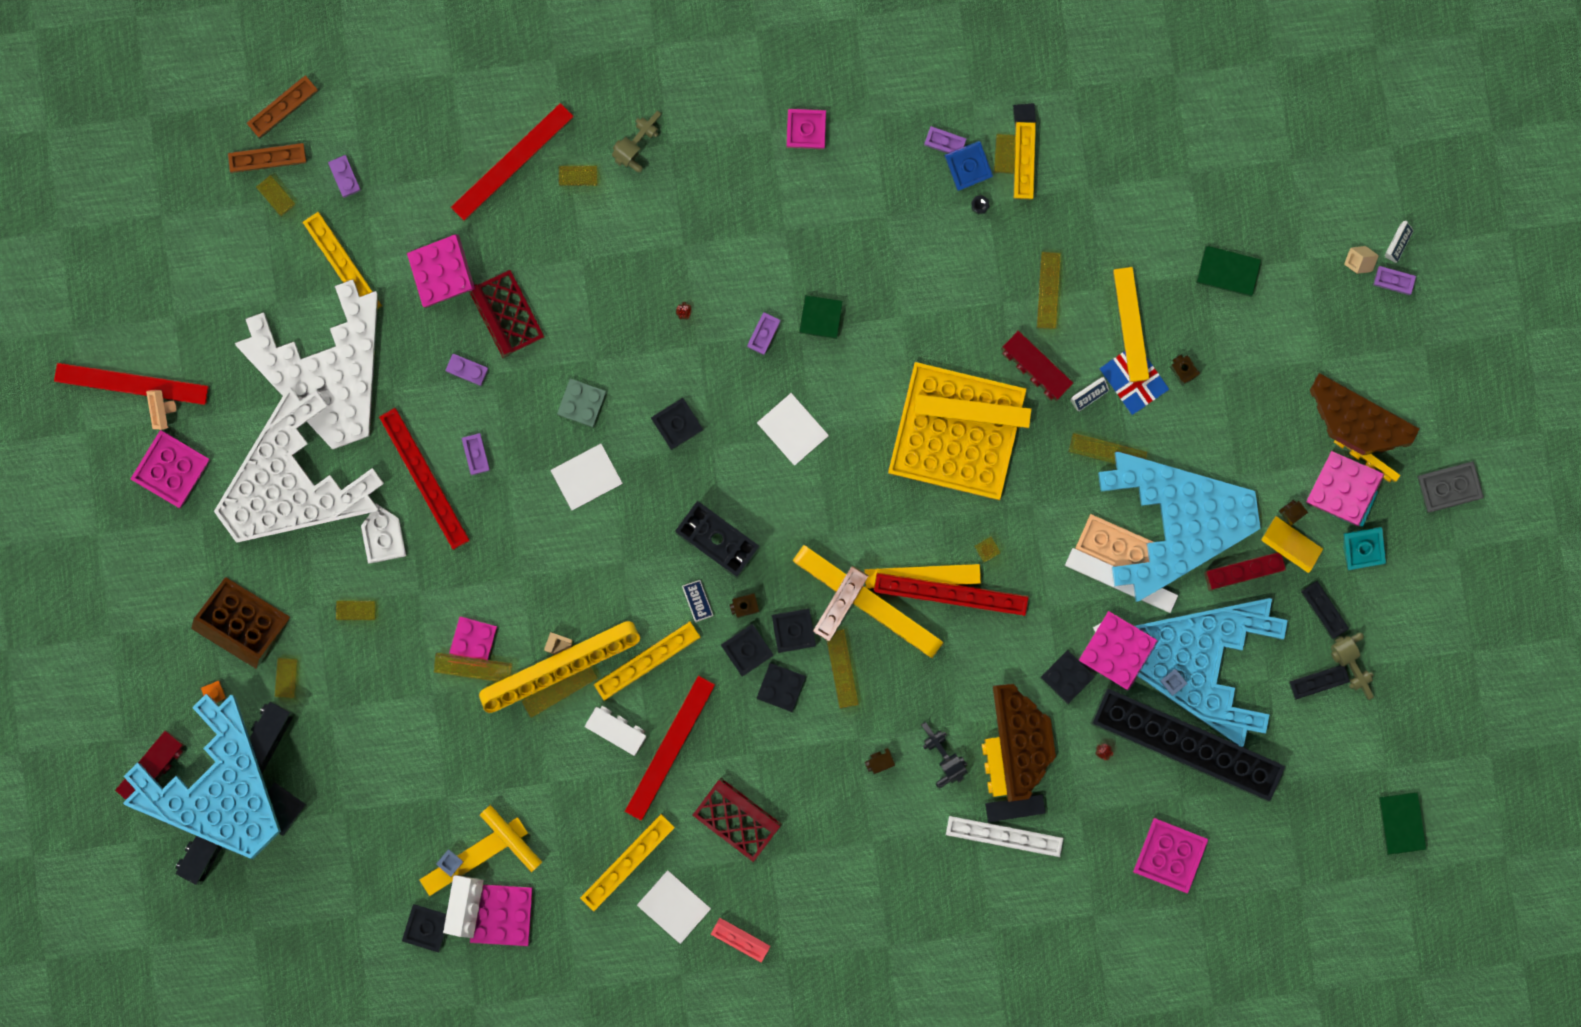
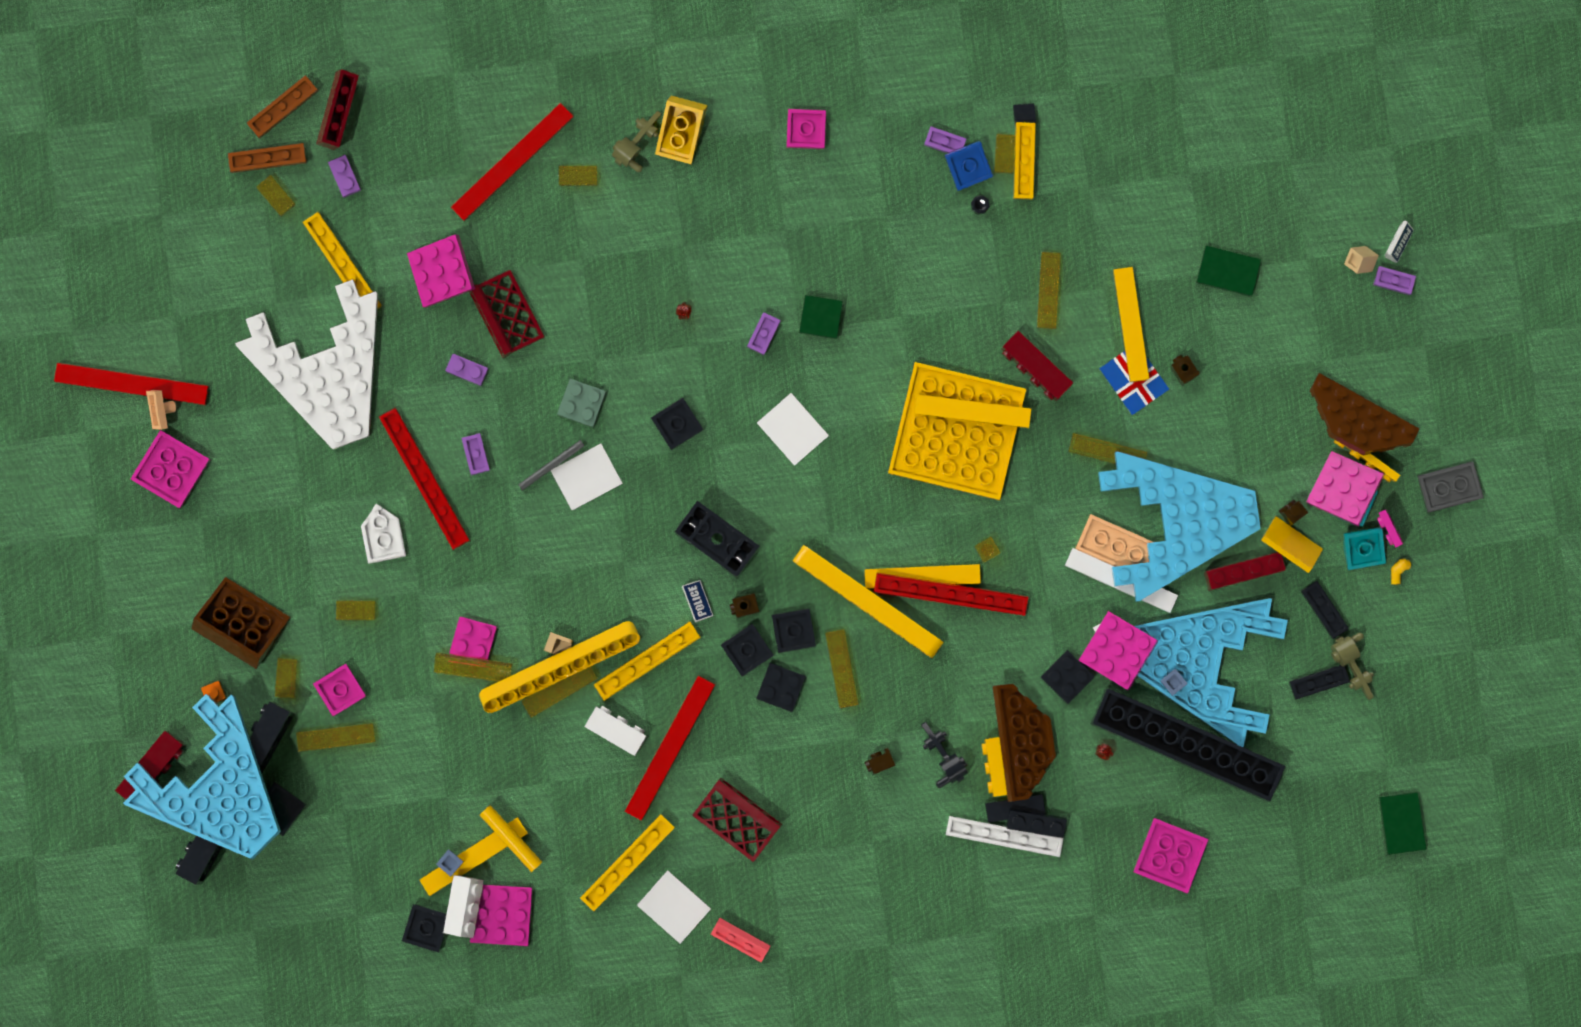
(273, 490): white wing -> none
(335, 737): none -> clear yellow tile
(337, 109): none -> dark red brick
(339, 690): none -> dark pink plate
(551, 465): none -> dark grey bar
(680, 129): none -> yellow slope
(840, 603): plate -> none
(1036, 823): none -> black plate
(1090, 394): slope -> none
(1386, 521): none -> dark pink plate
(1398, 568): none -> yellow arm

